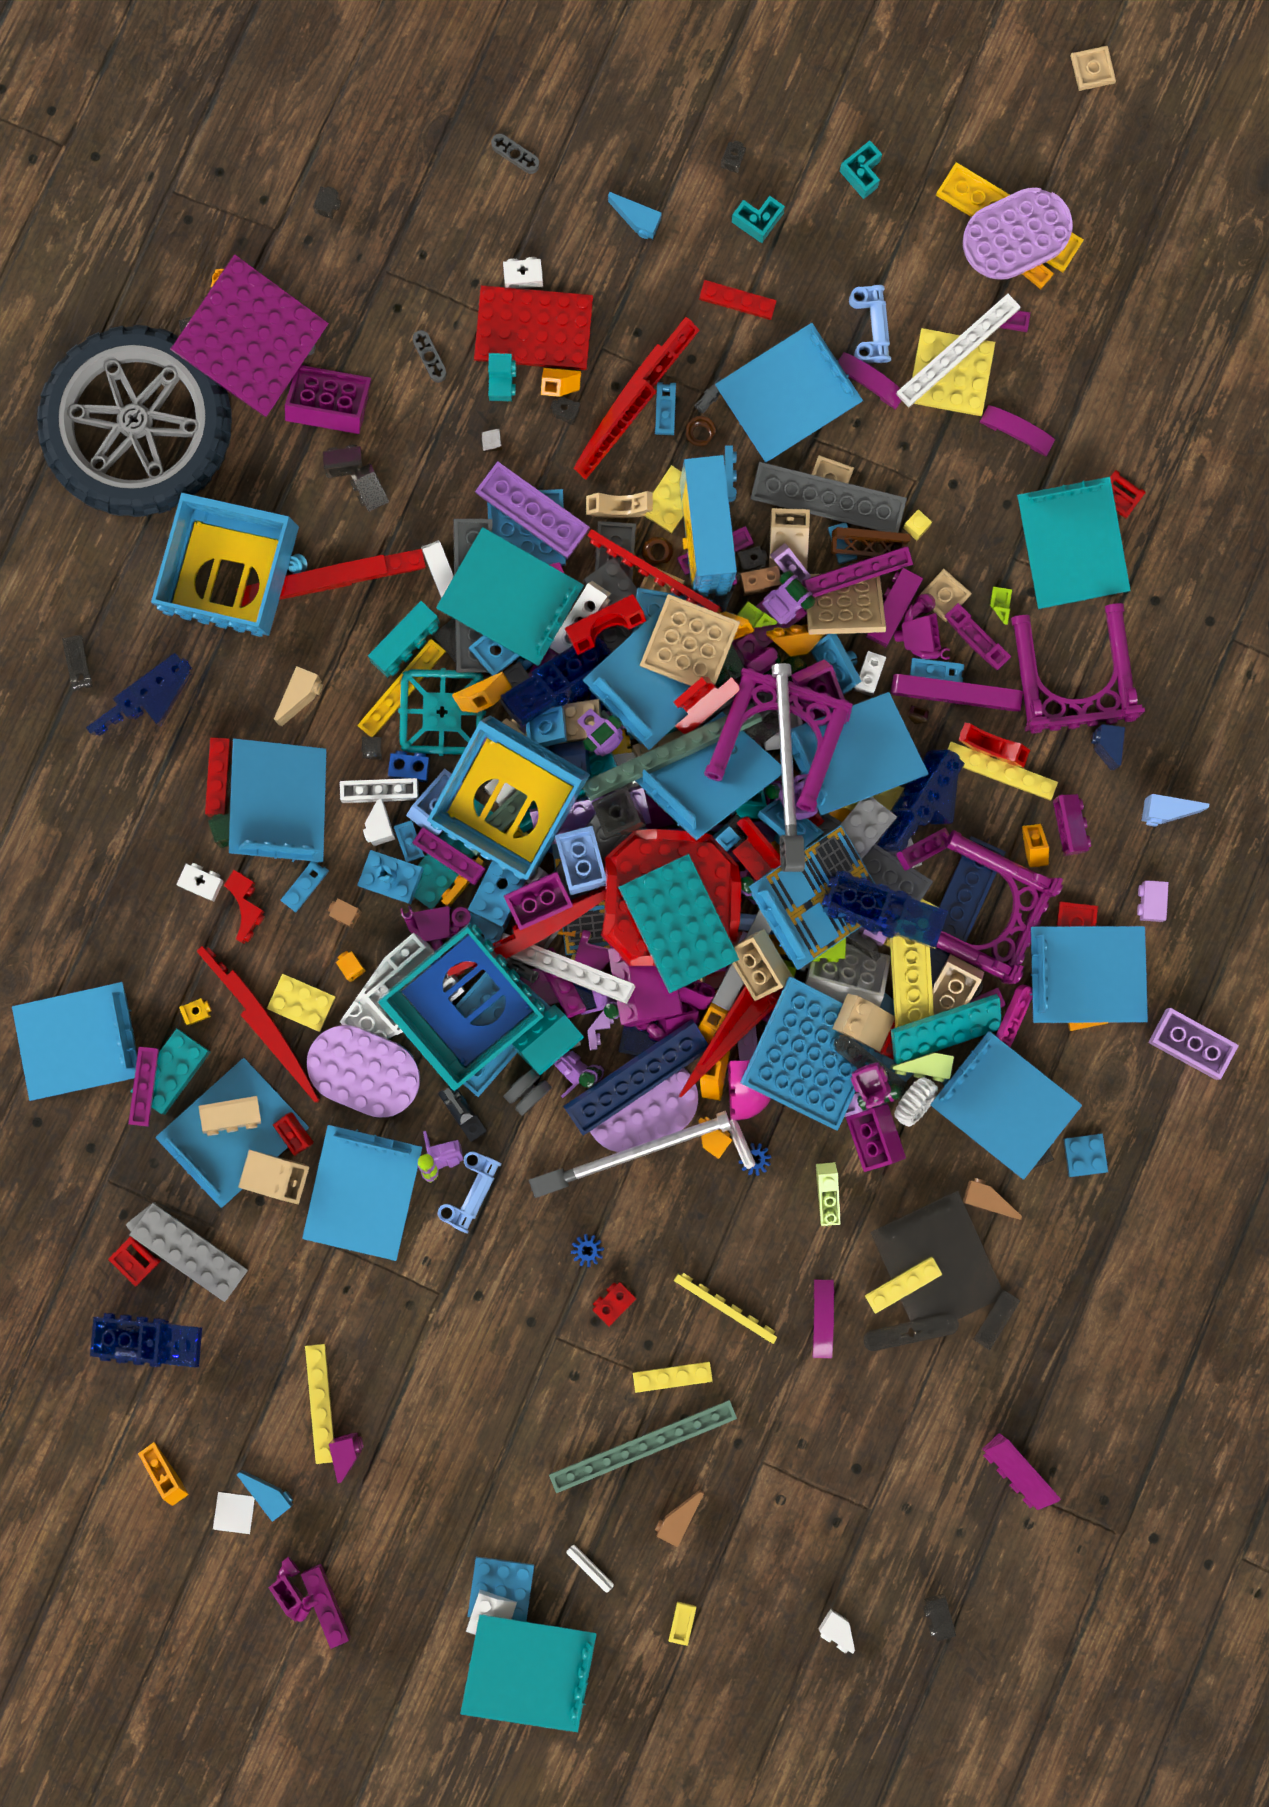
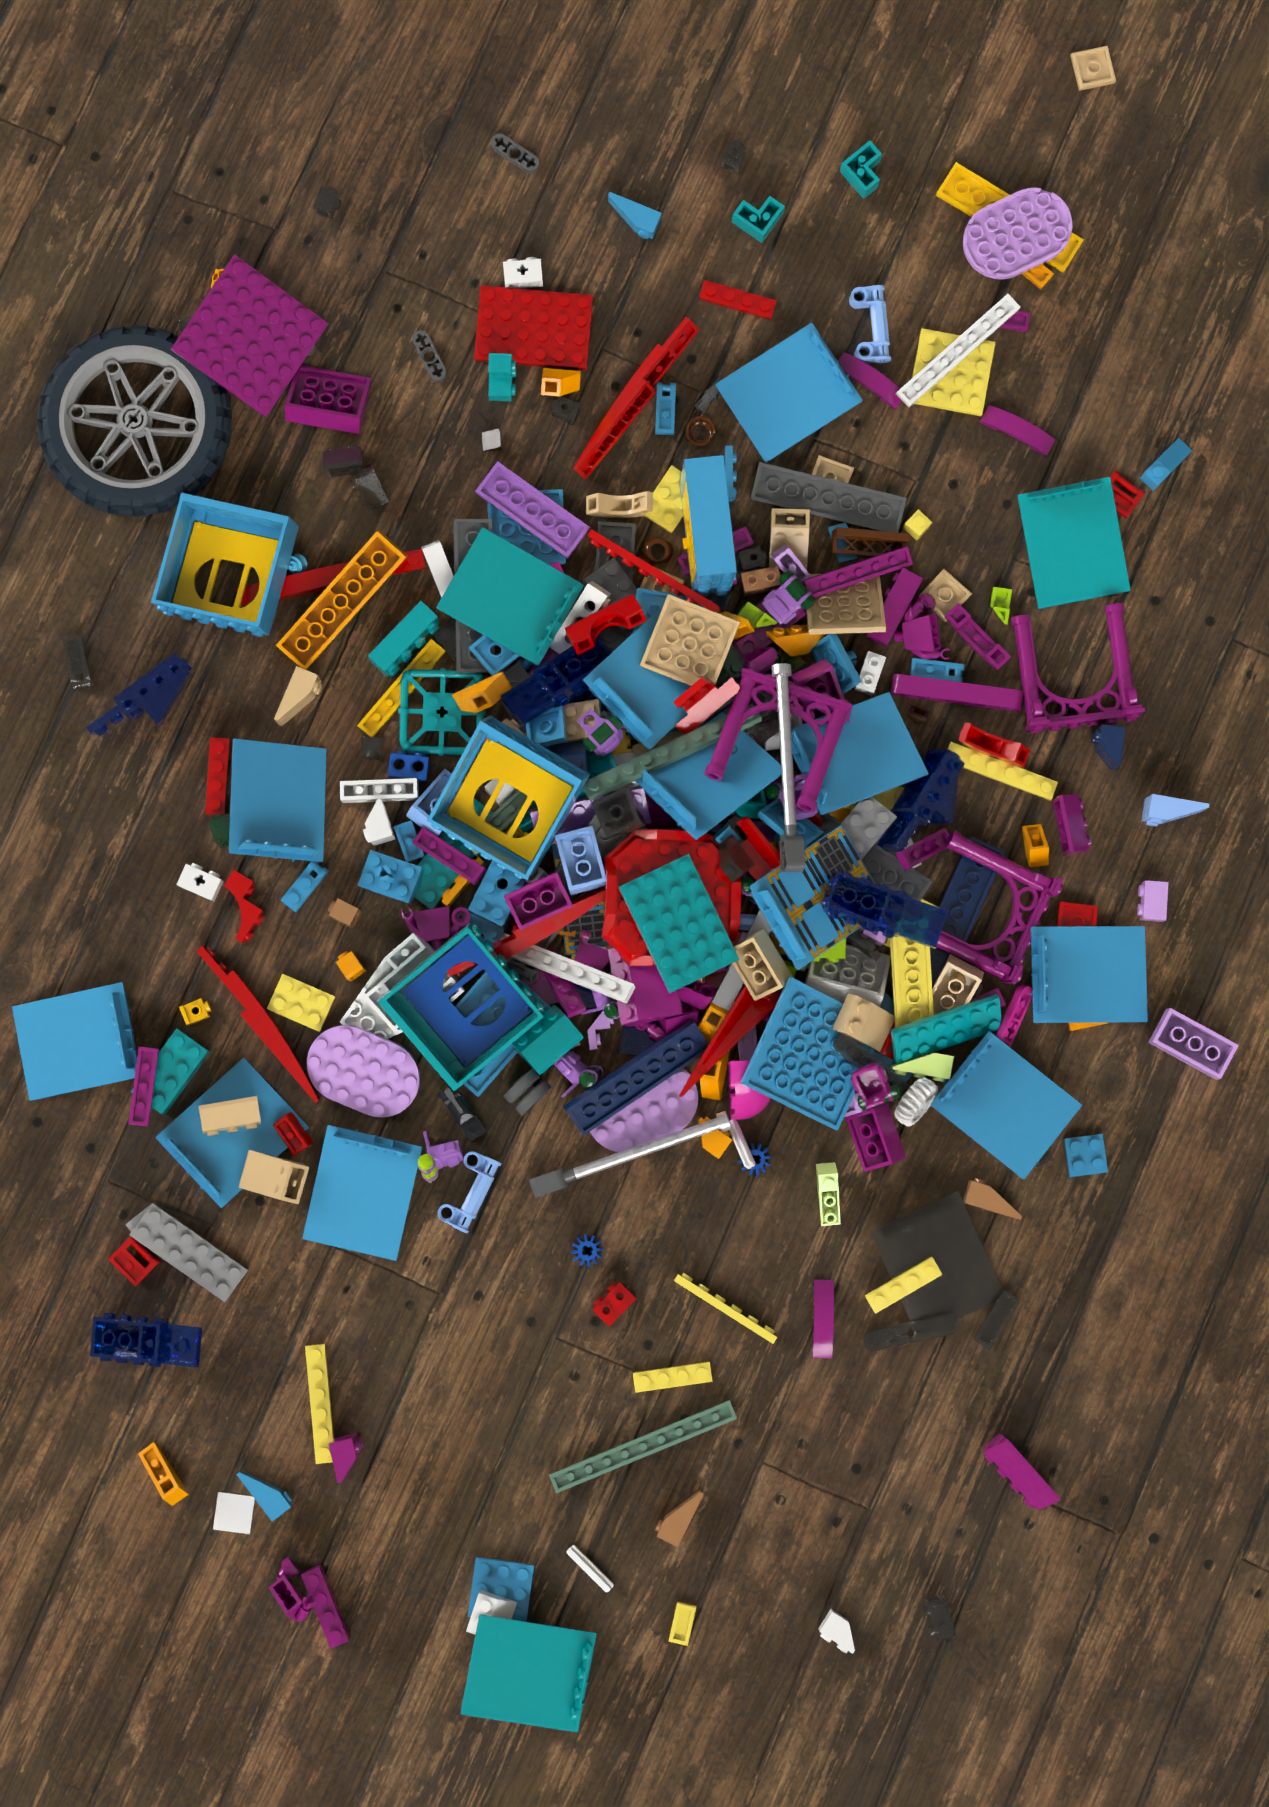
(341, 600): none -> light orange brick
(734, 859): none -> clear smoke slope
(1165, 464): none -> dark azure slope

